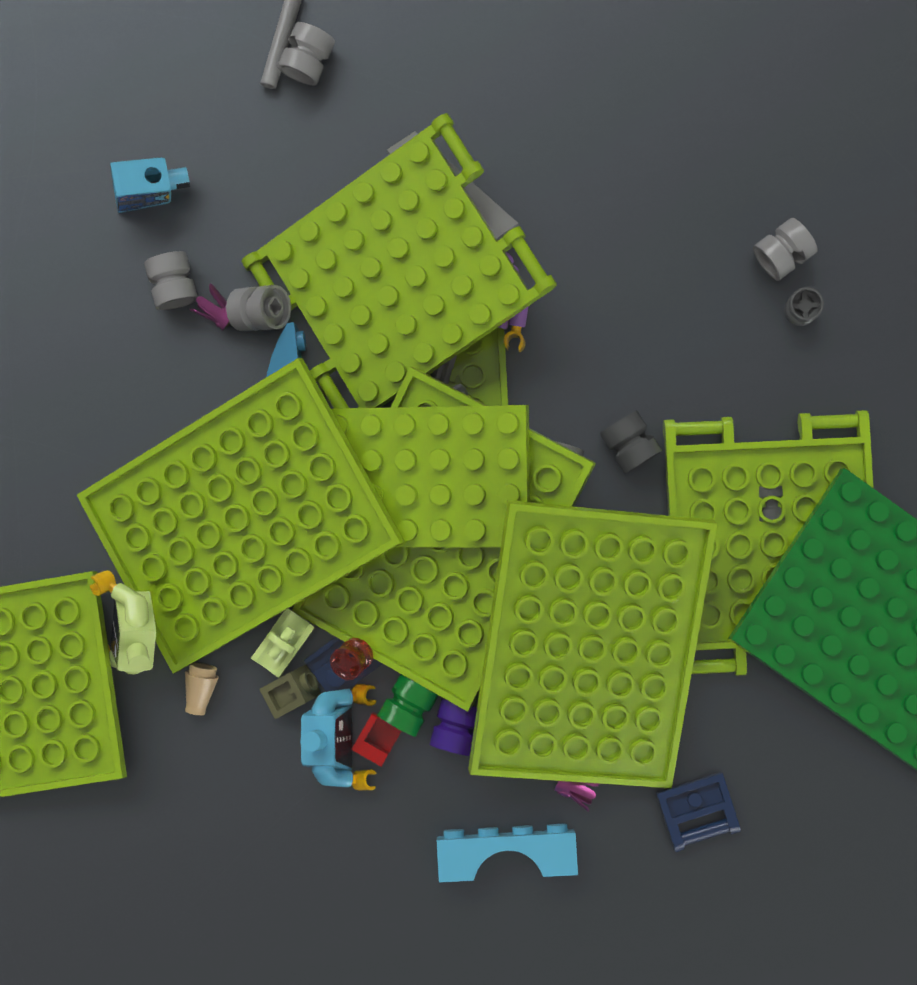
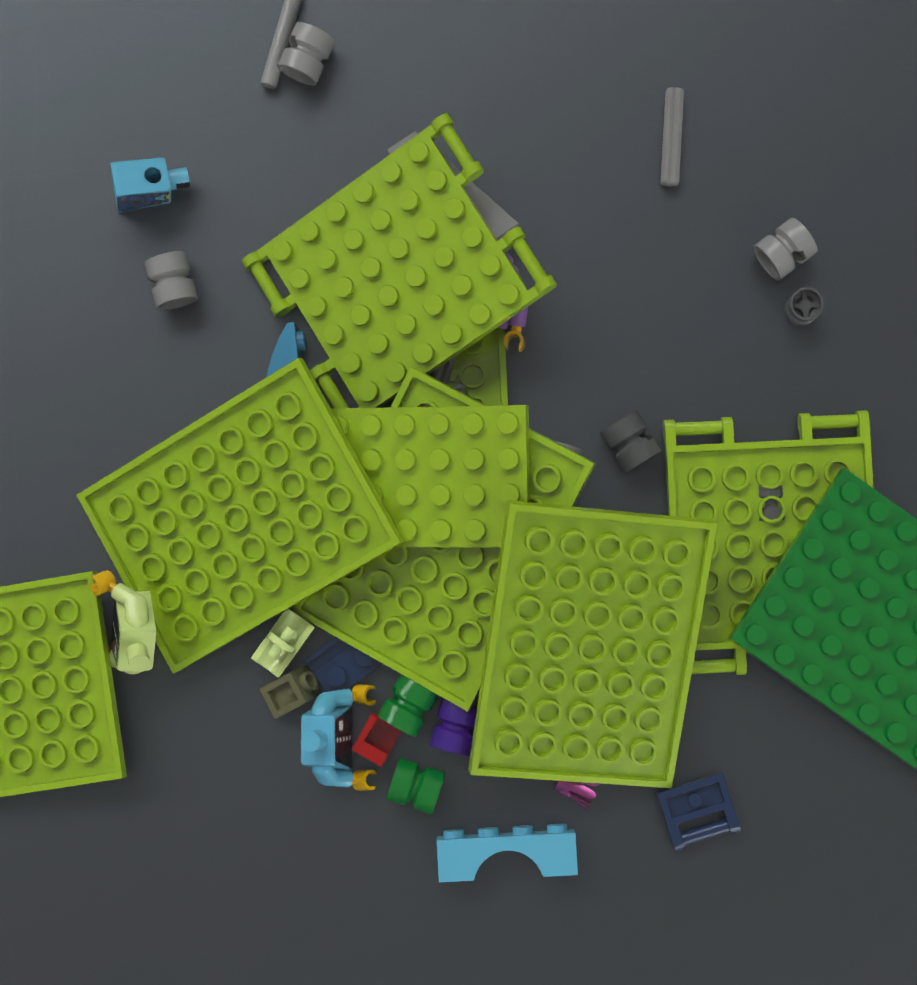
(200, 684): tan cone -> none
(218, 315): flat silver piece -> none
(258, 308): light grey wheel -> none
(350, 667): clear red wheel -> none
(415, 786): none -> green wheel
(672, 136): none -> light grey axle

